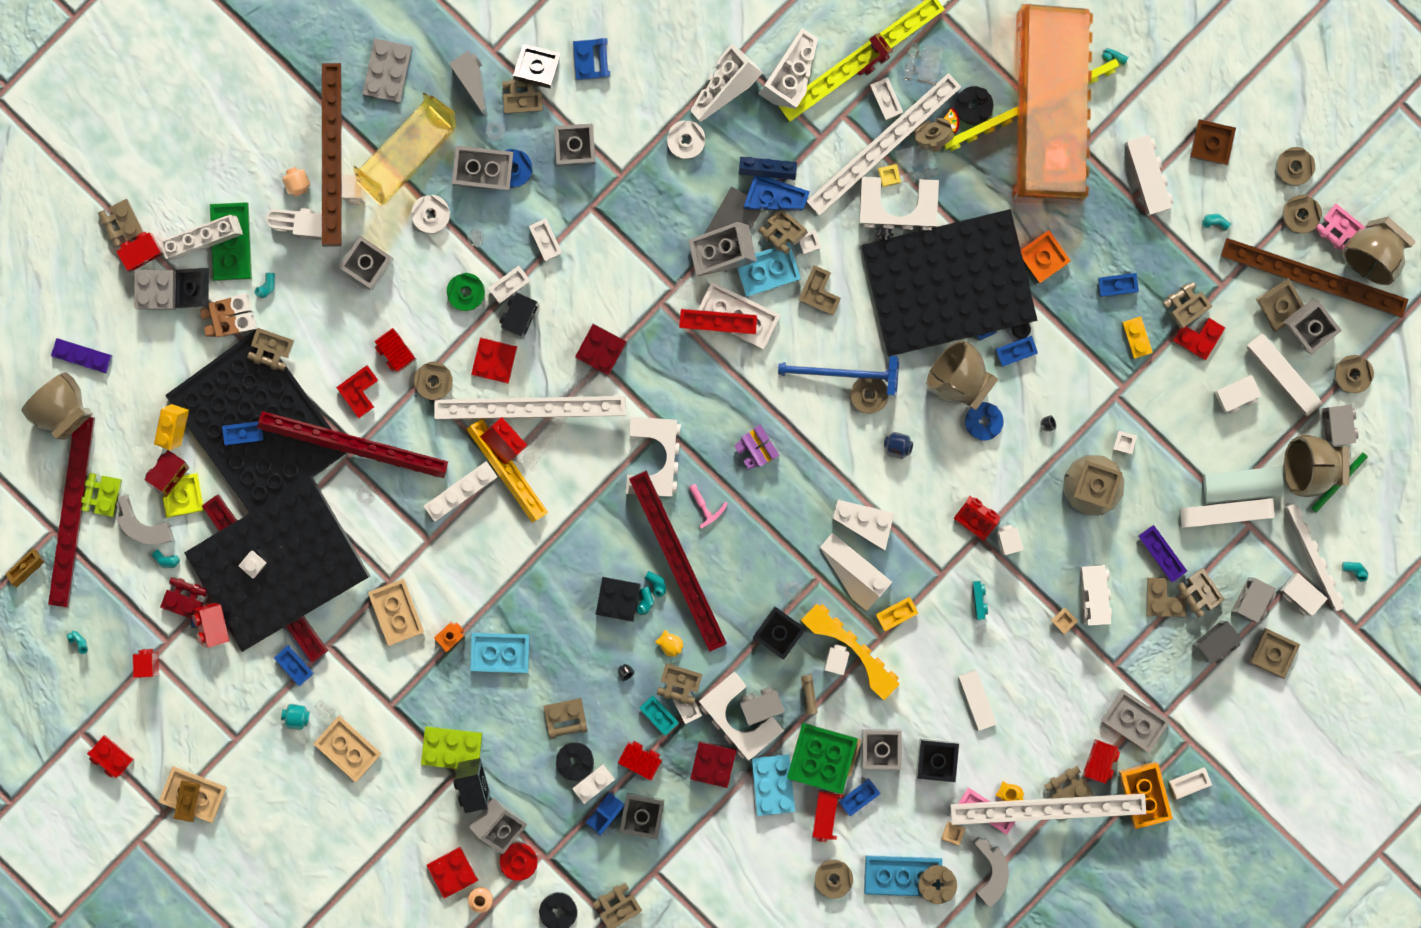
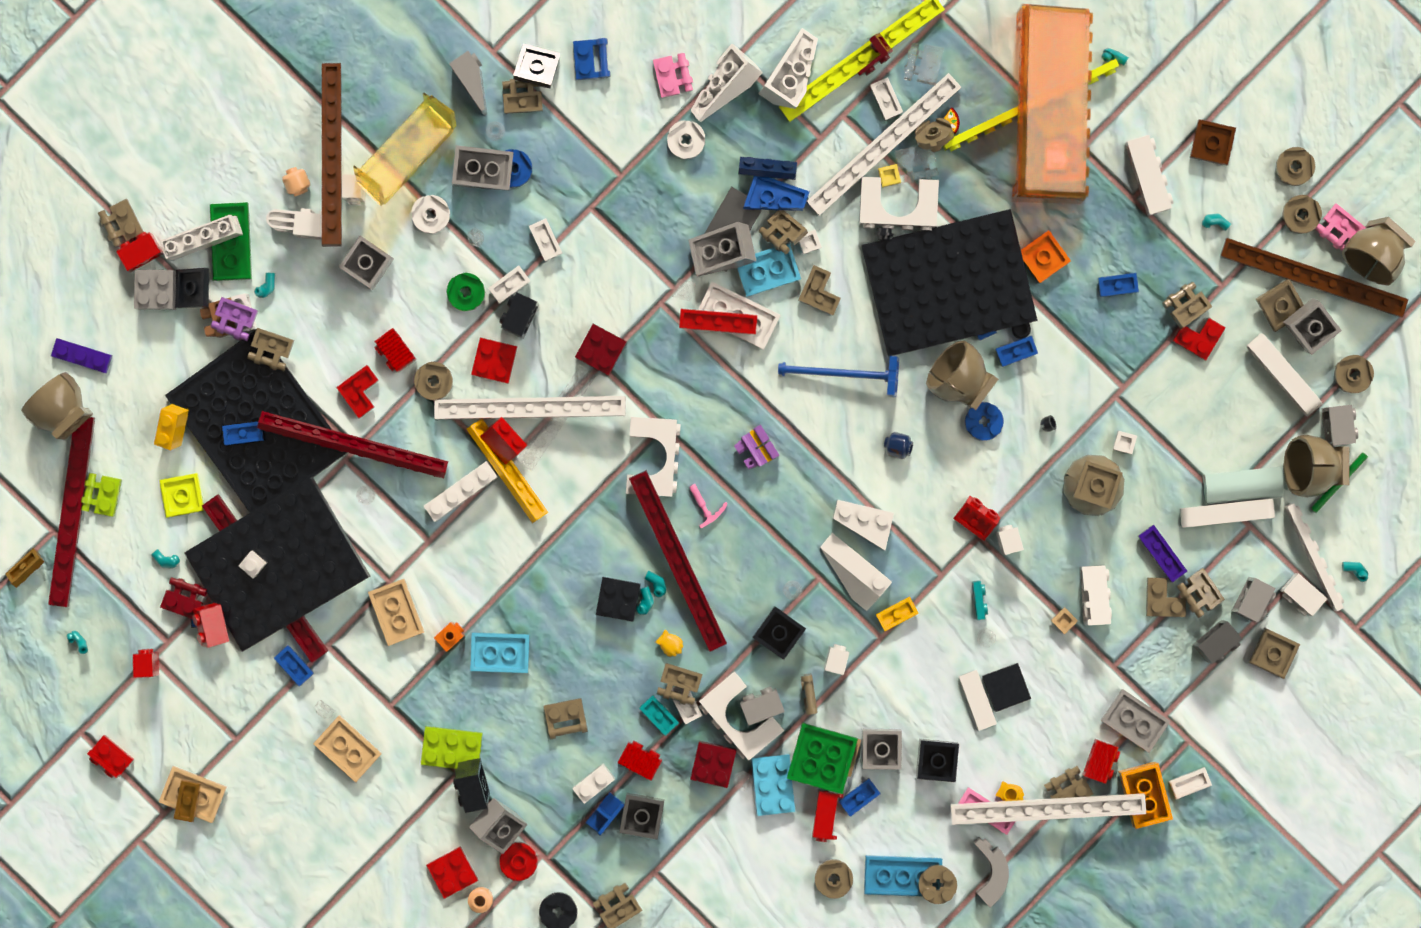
(139, 532): light grey arch -> none
(166, 473): dark red brick -> none
(237, 313): none -> medium lavender plate
(295, 716): teal head -> none
(387, 70): light grey plate -> none
(574, 772): black plate -> none
(575, 145): light grey brick -> none
(625, 672): black hinge -> none
(667, 77): none -> bright pink plate
(869, 405): dark tan plate -> none
(879, 679): yellow arch -> none
(953, 833): tan tile -> none
(980, 96): black plate -> none
(1006, 687): none -> black tile
(1137, 337): yellow plate -> none
(1237, 394): white brick -> none

